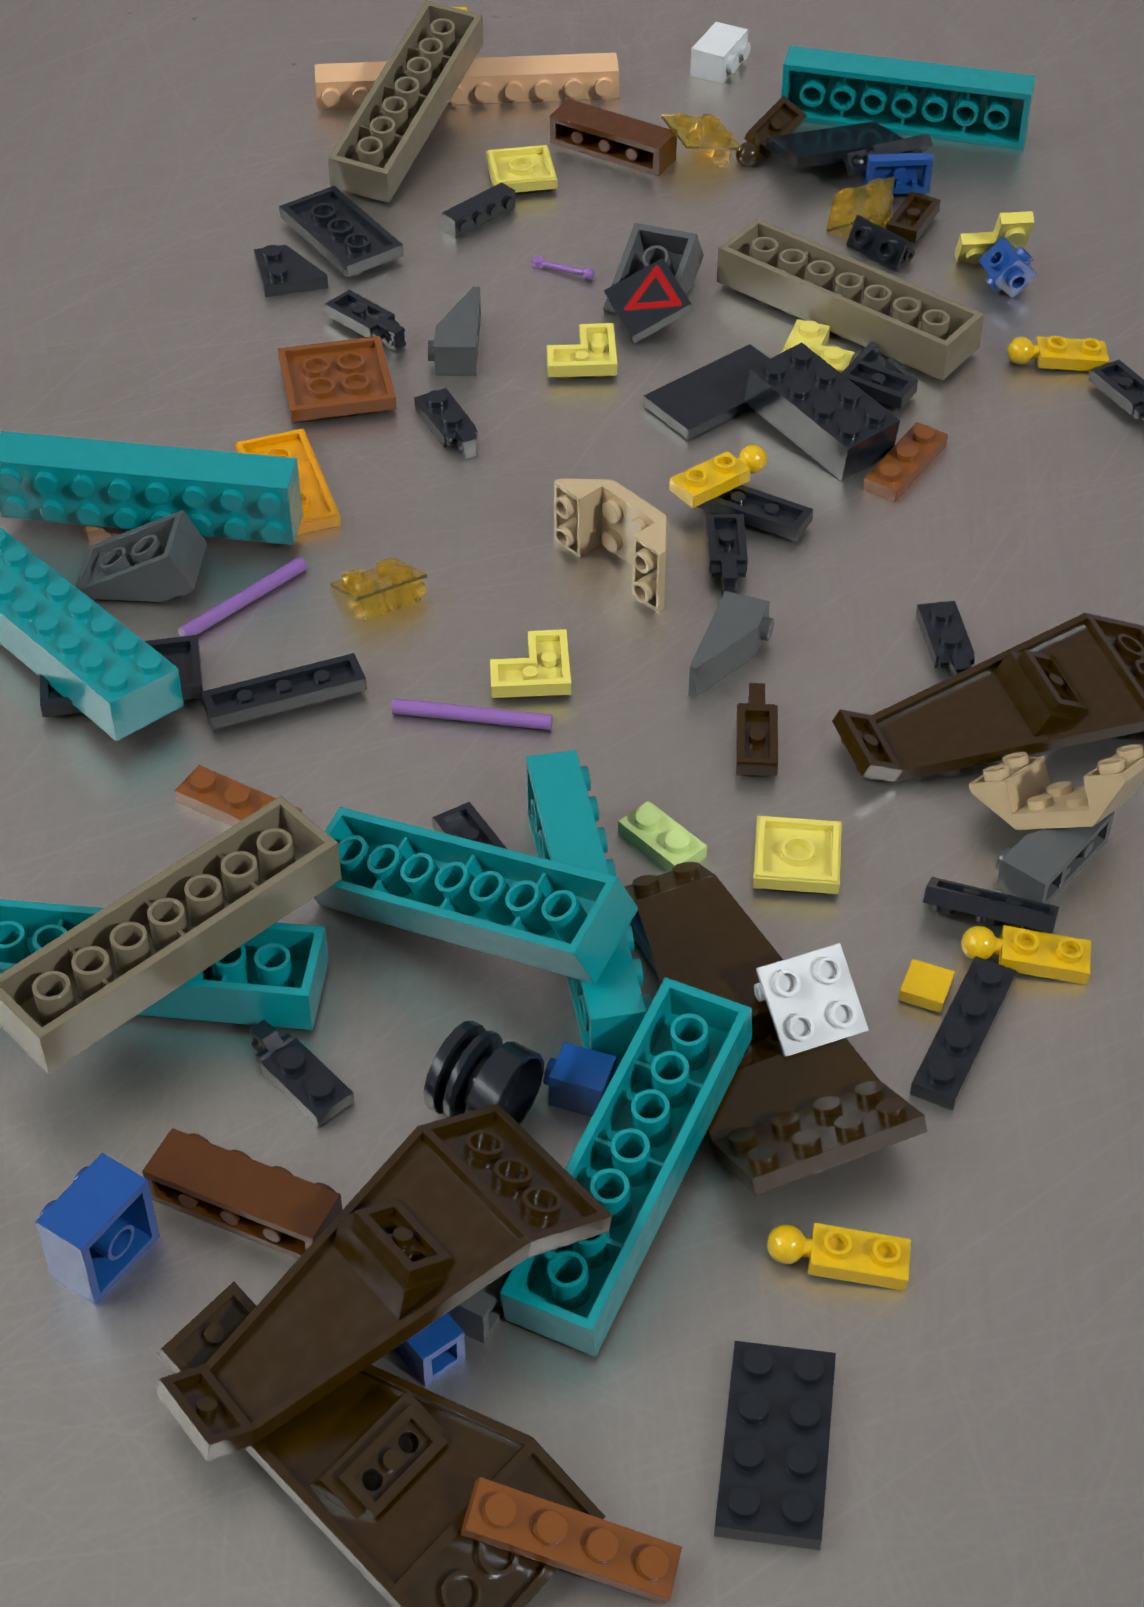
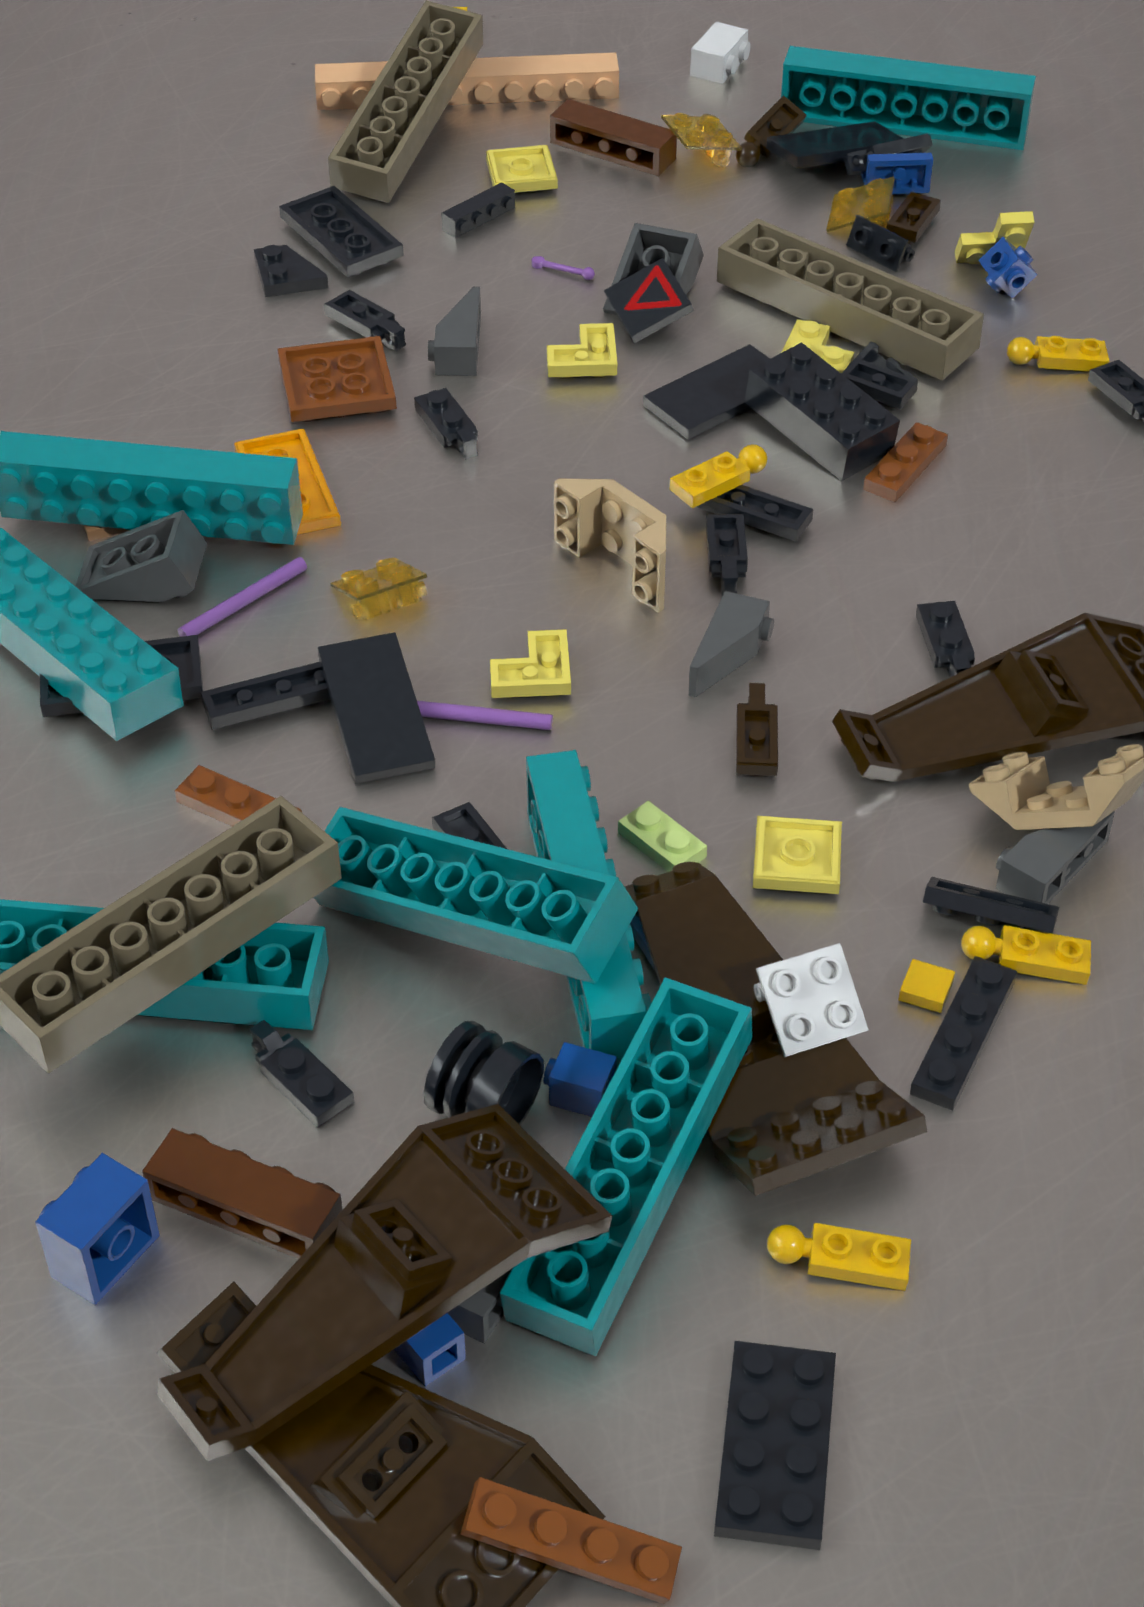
(376, 708): none -> black tile

